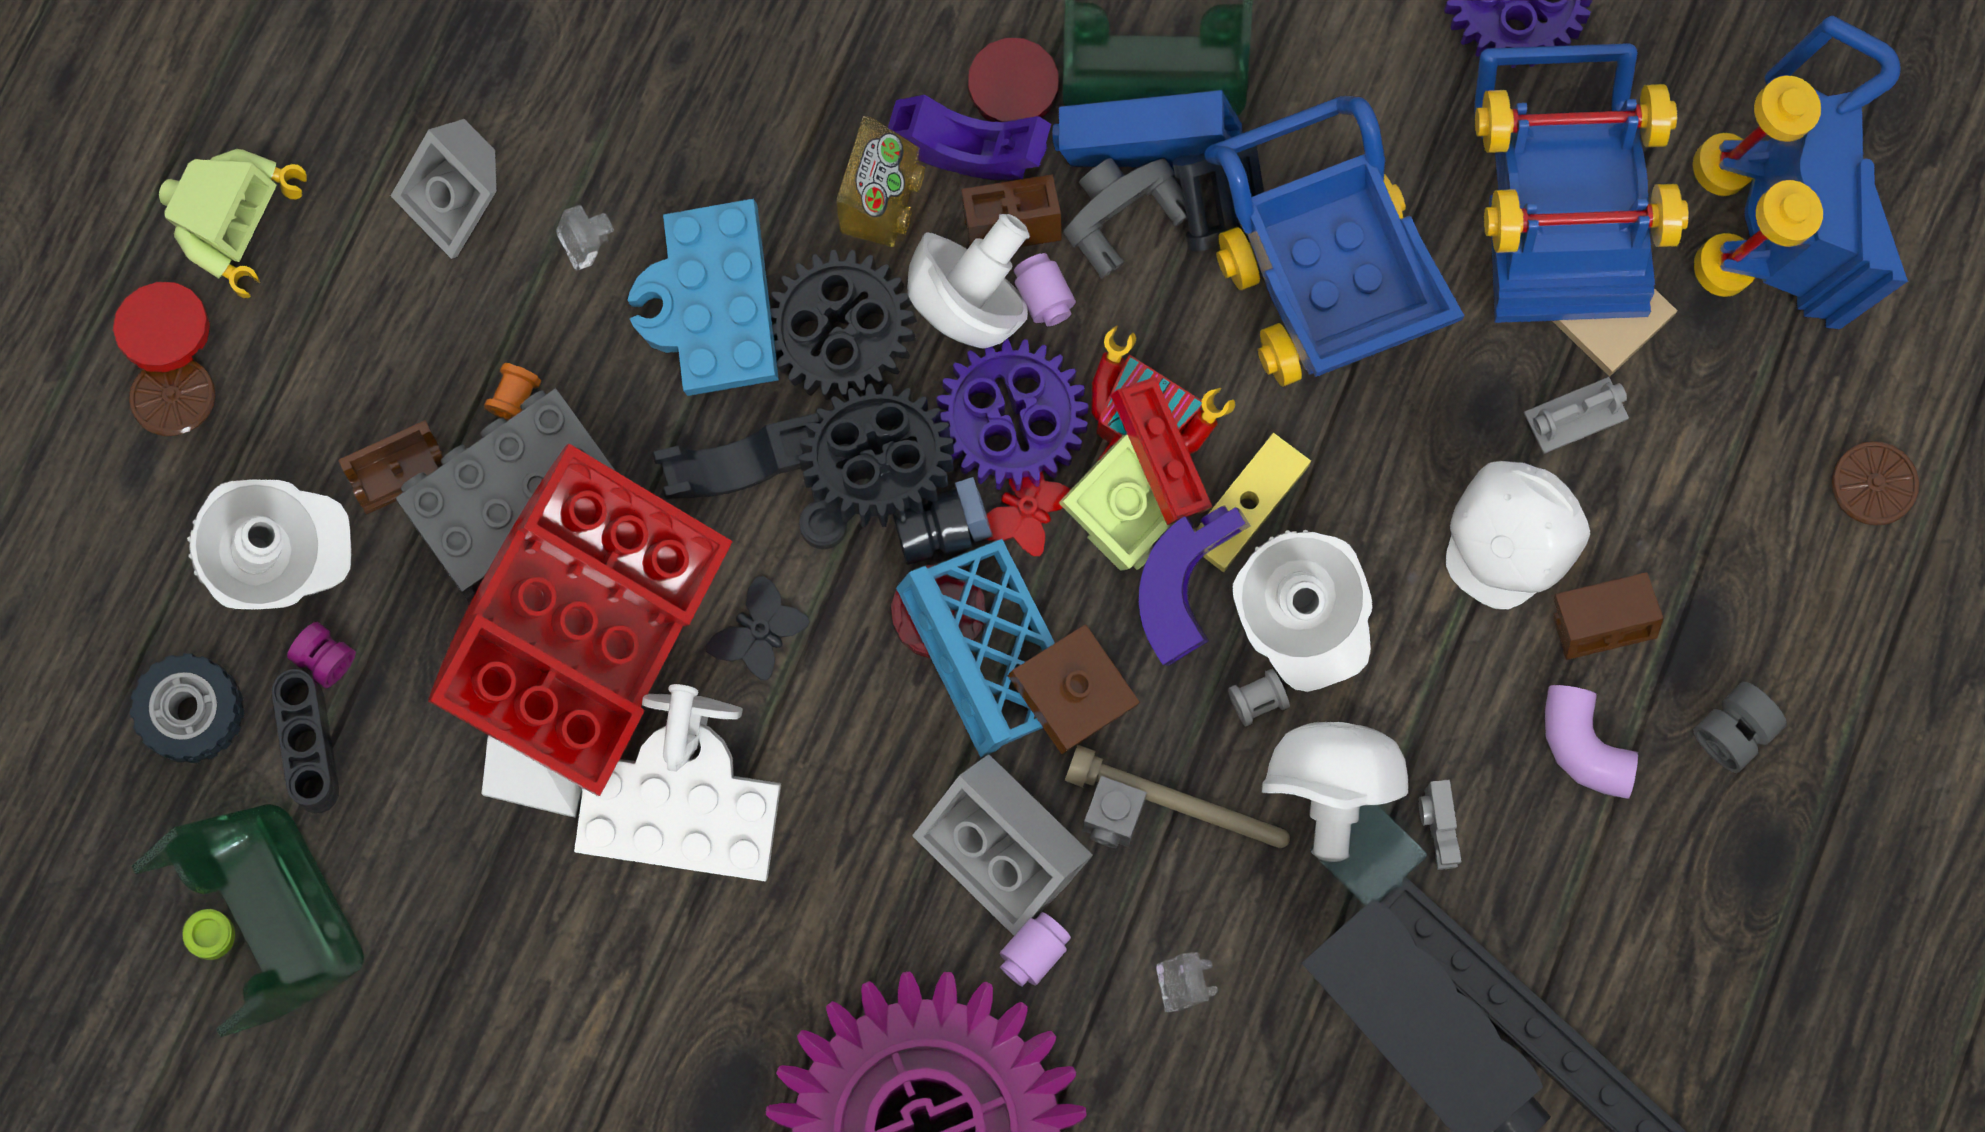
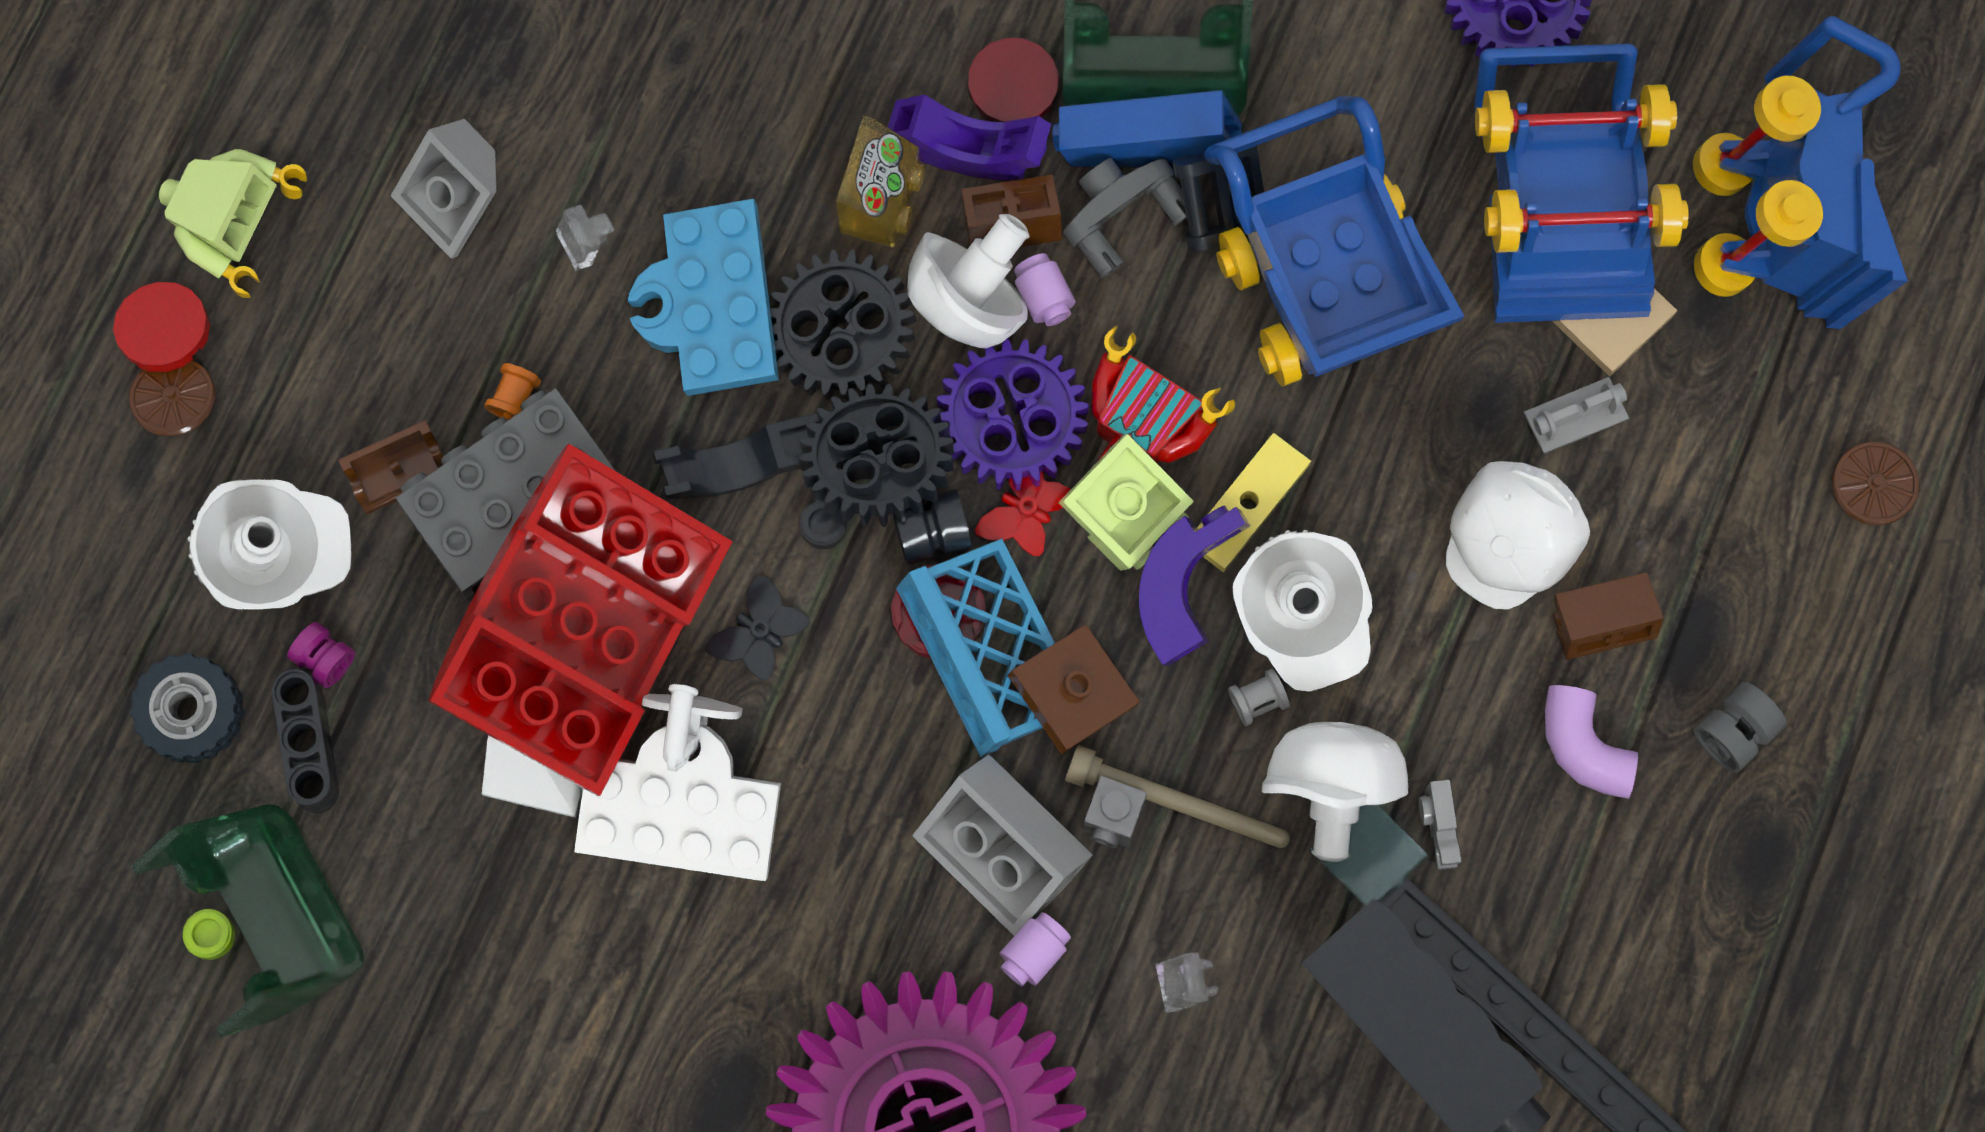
(973, 509): sand blue tile -> none
(1161, 450): red tile -> none

